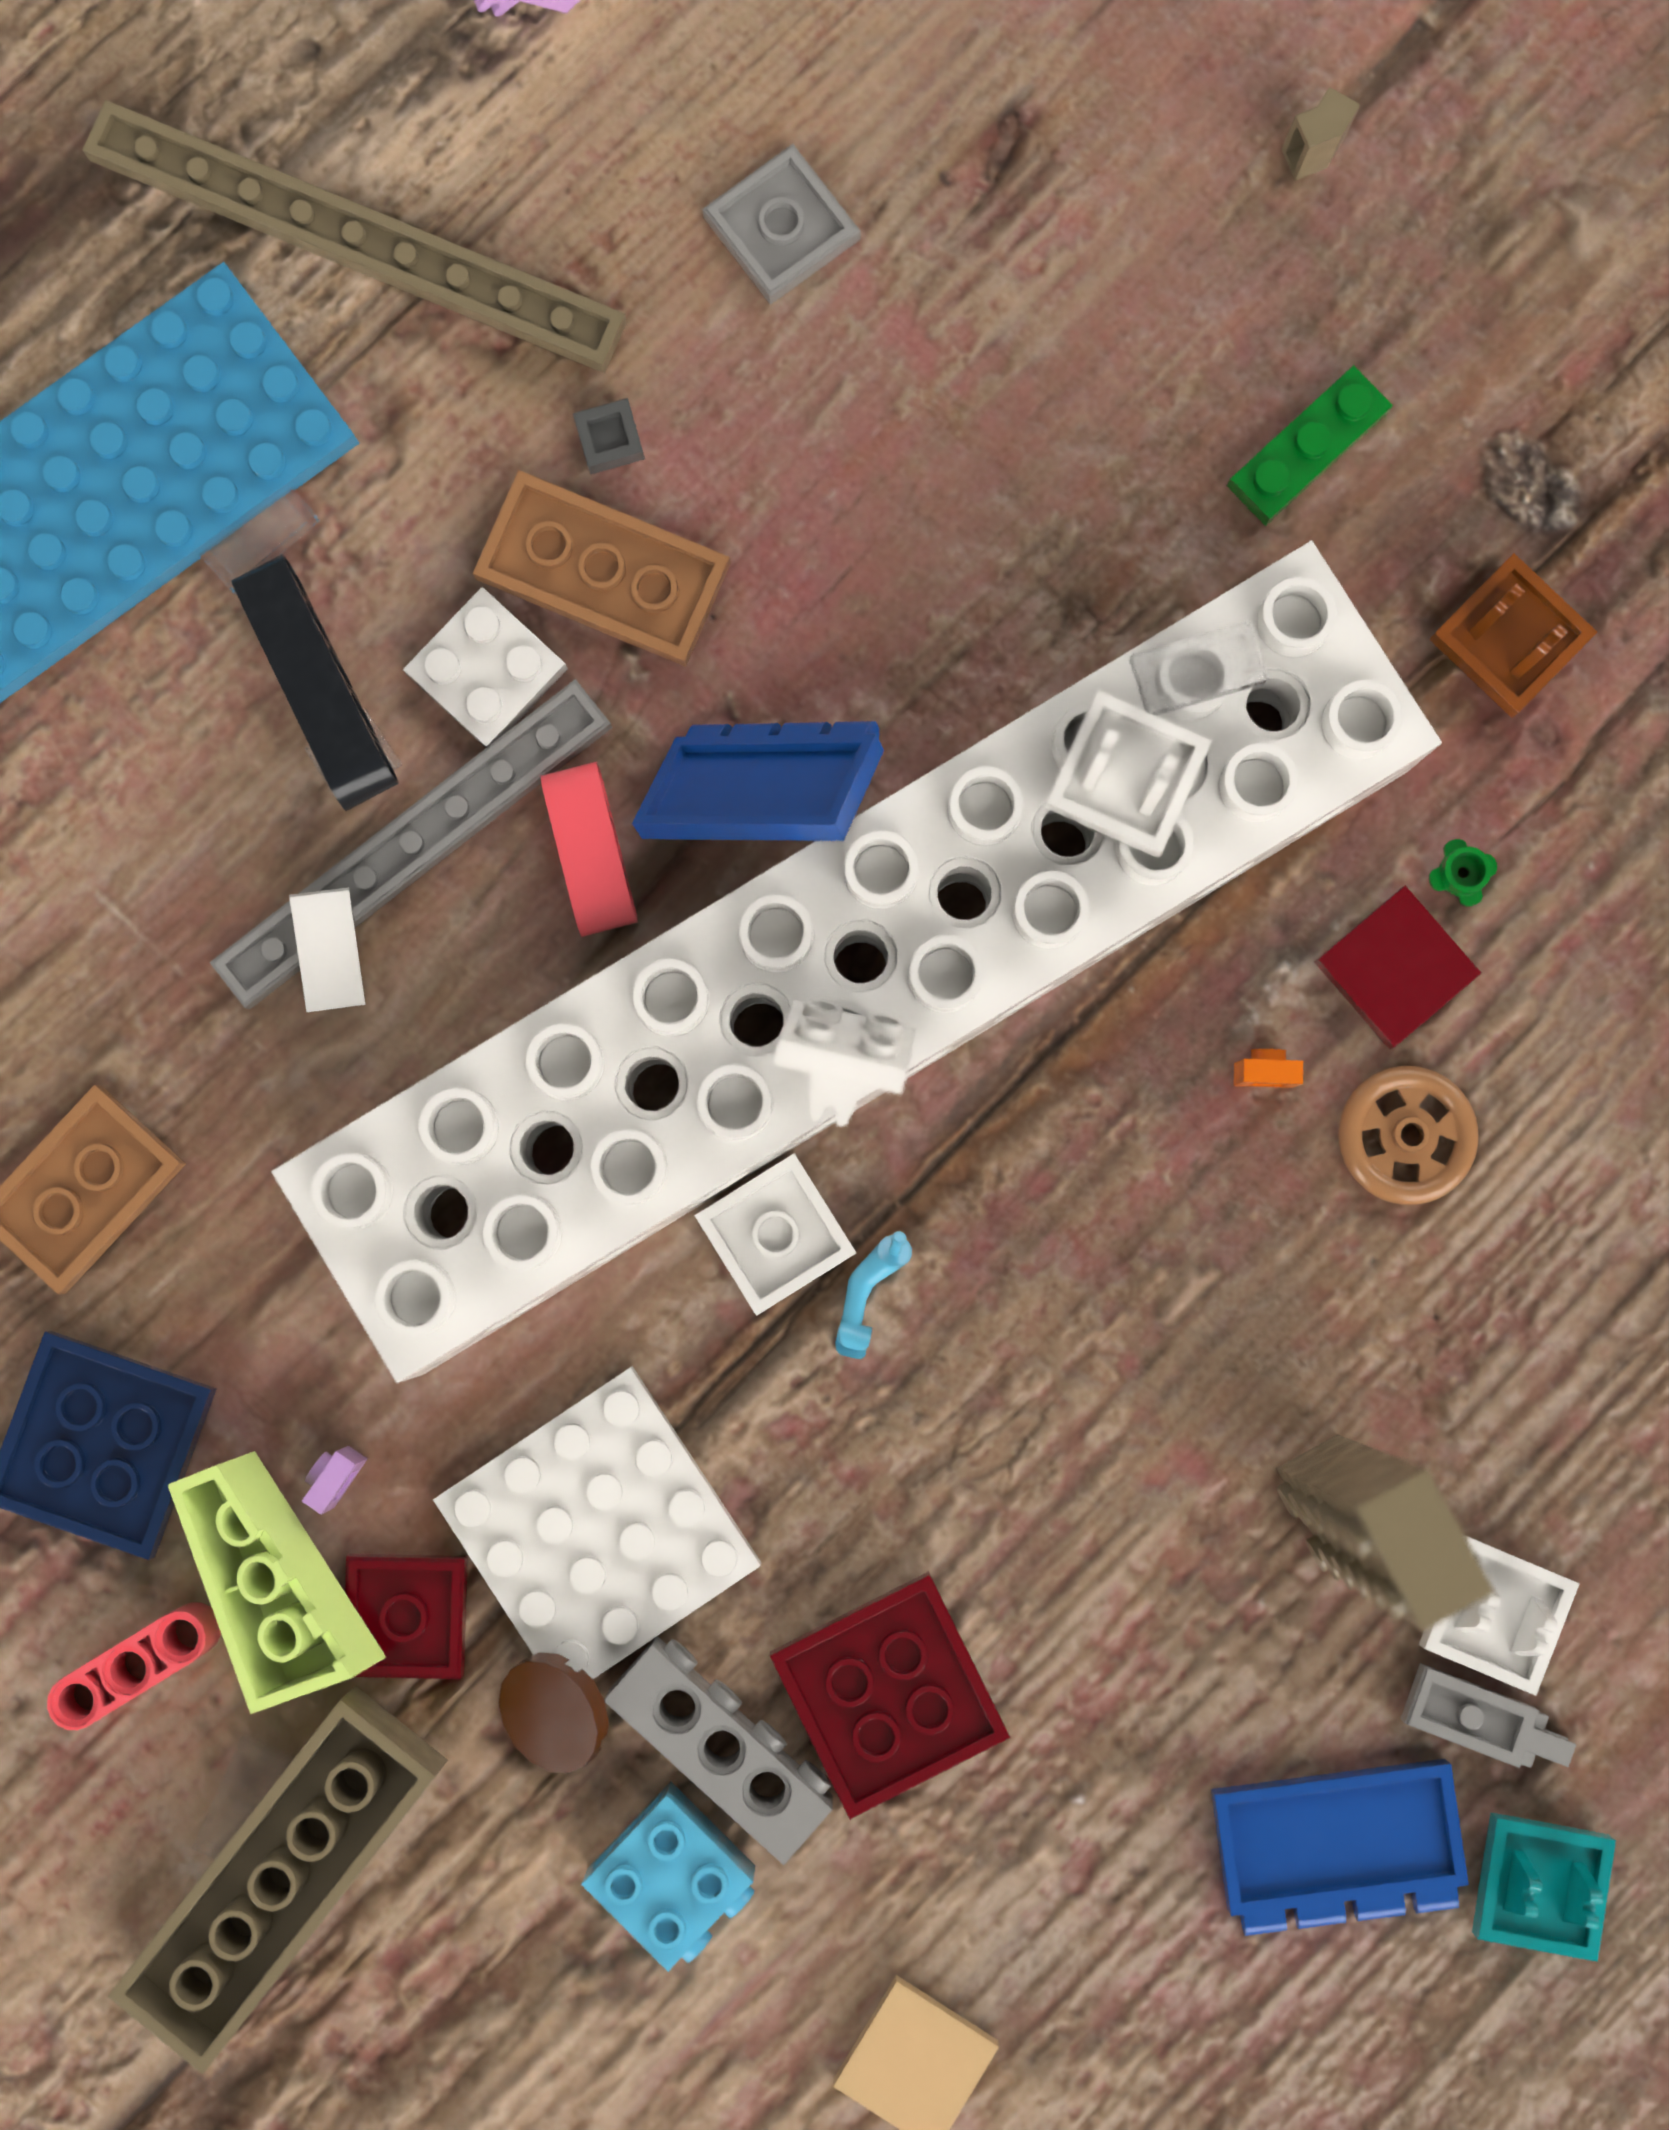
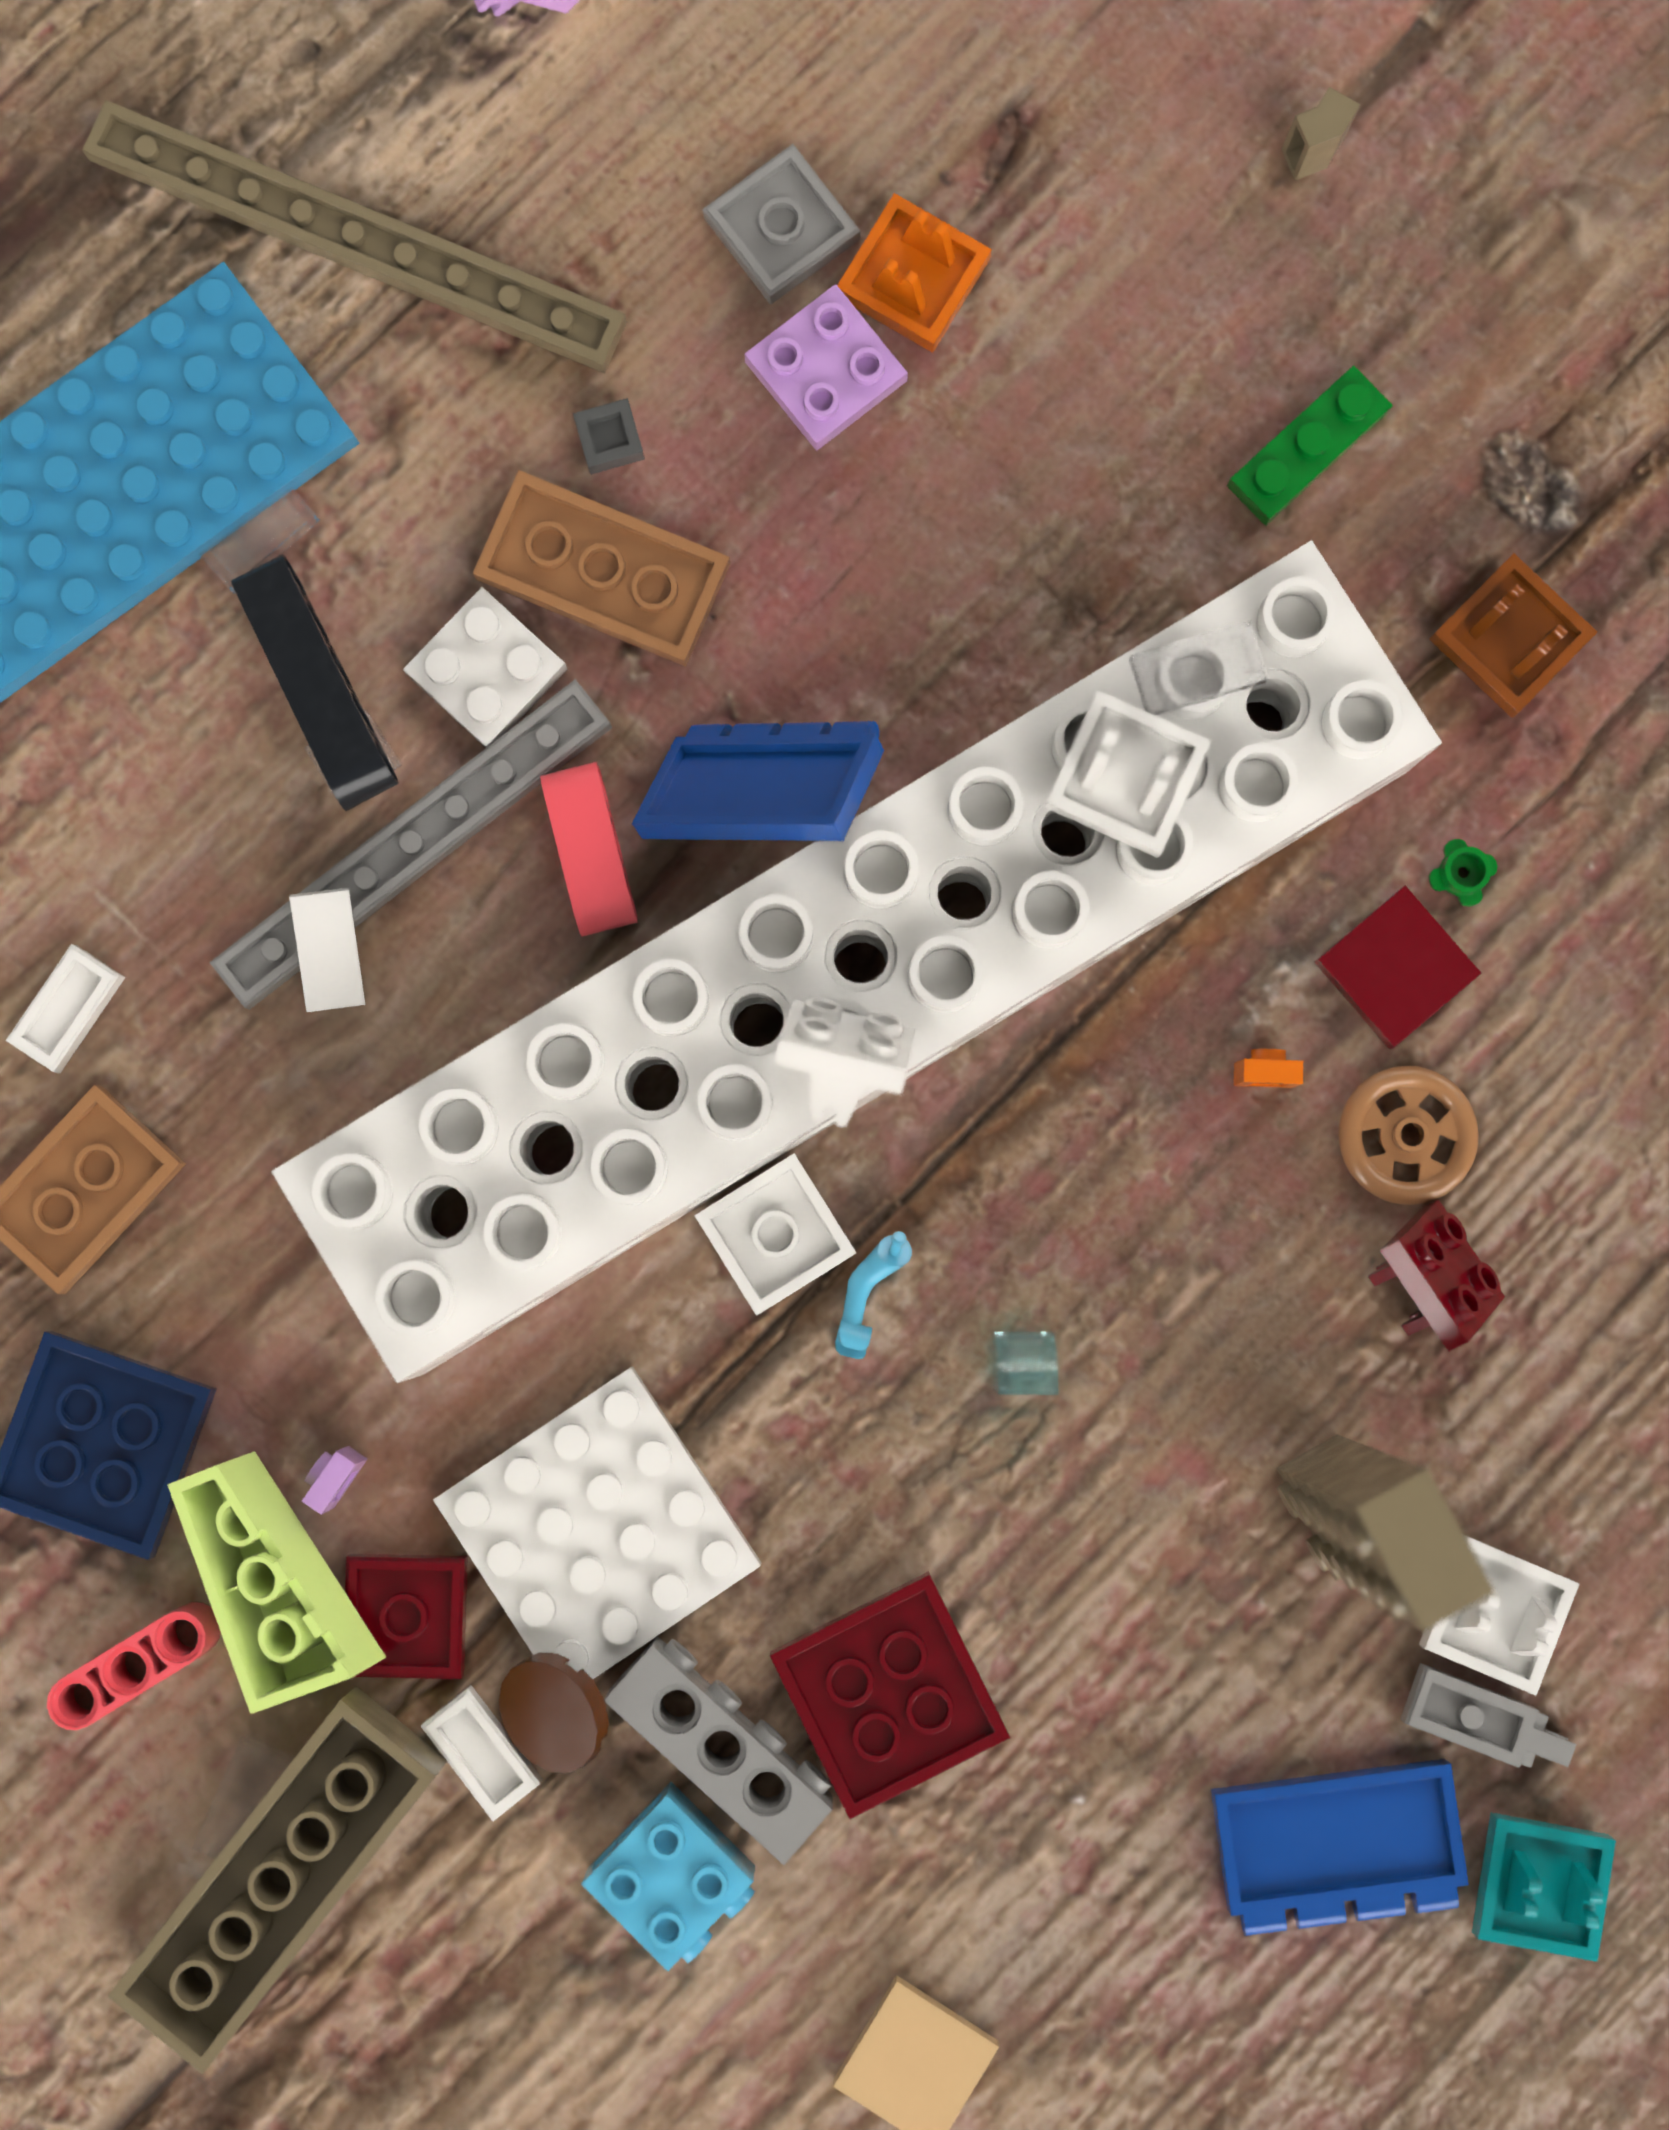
(65, 1009): none -> white tile
(481, 1753): none -> white tile
(826, 367): none -> lavender plate
(914, 272): none -> orange plate
(1025, 1363): none -> clear light blue brick
(1441, 1276): none -> dark red plate

